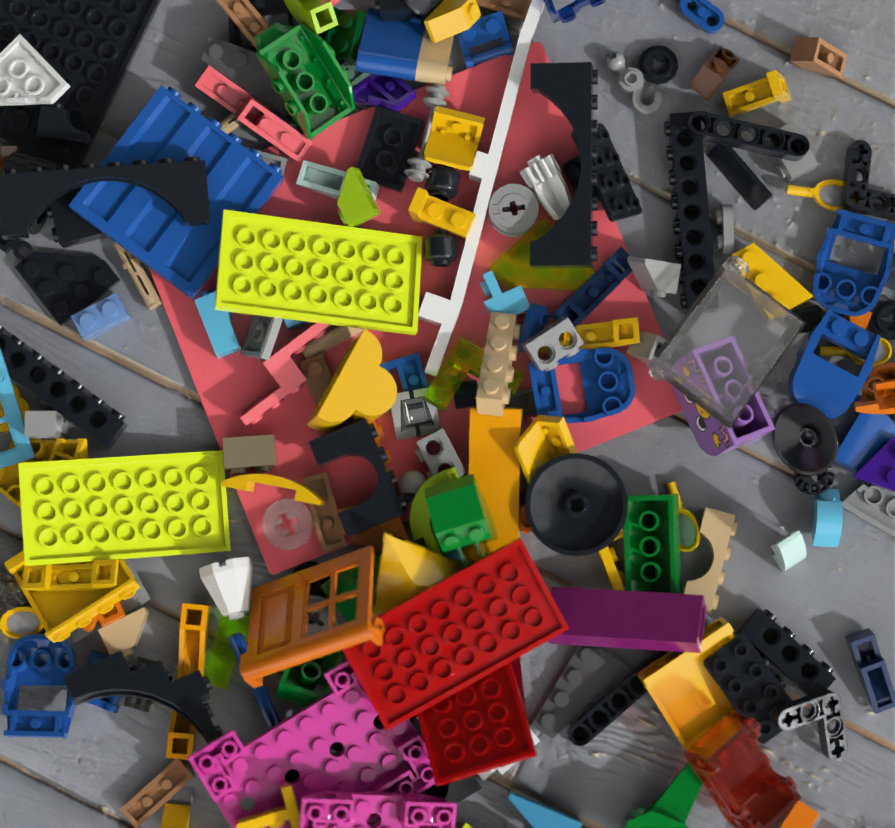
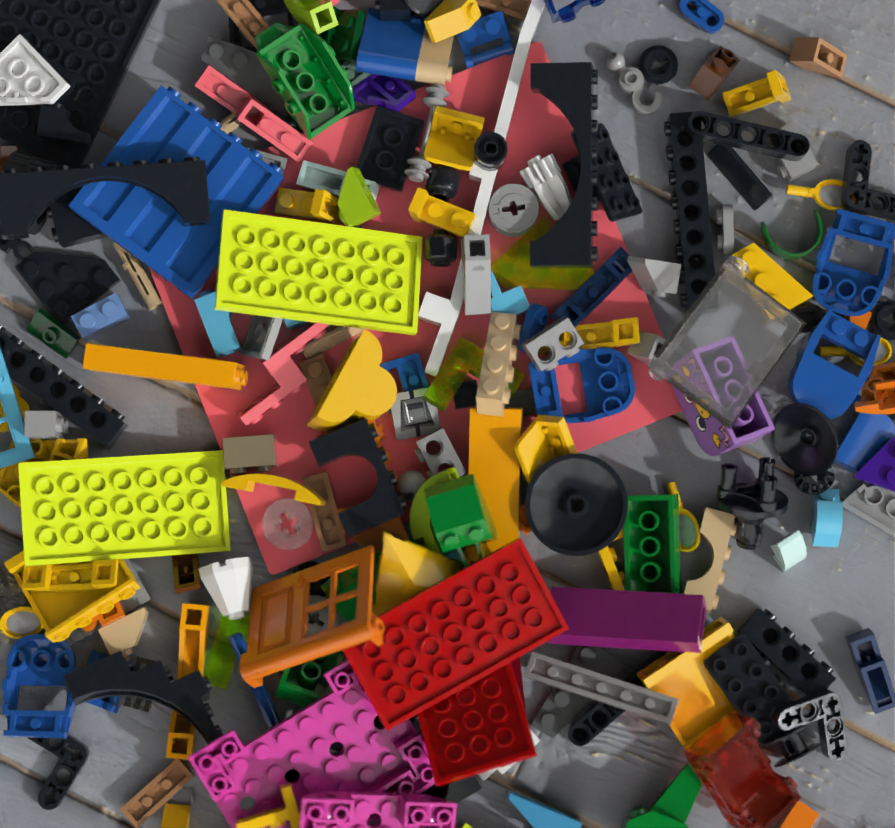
(53, 333): none -> dark green plate
(64, 762): none -> black beam
(165, 367): none -> light orange brick
(186, 573): none -> reddish brown slope
(309, 205): none -> yellow bracket
(476, 274): none -> light grey slope
(490, 151): none -> black wheel
(602, 688): none -> light grey plate
(751, 501): none -> black piece
(786, 255): none -> green piece
(792, 745): none -> black piece

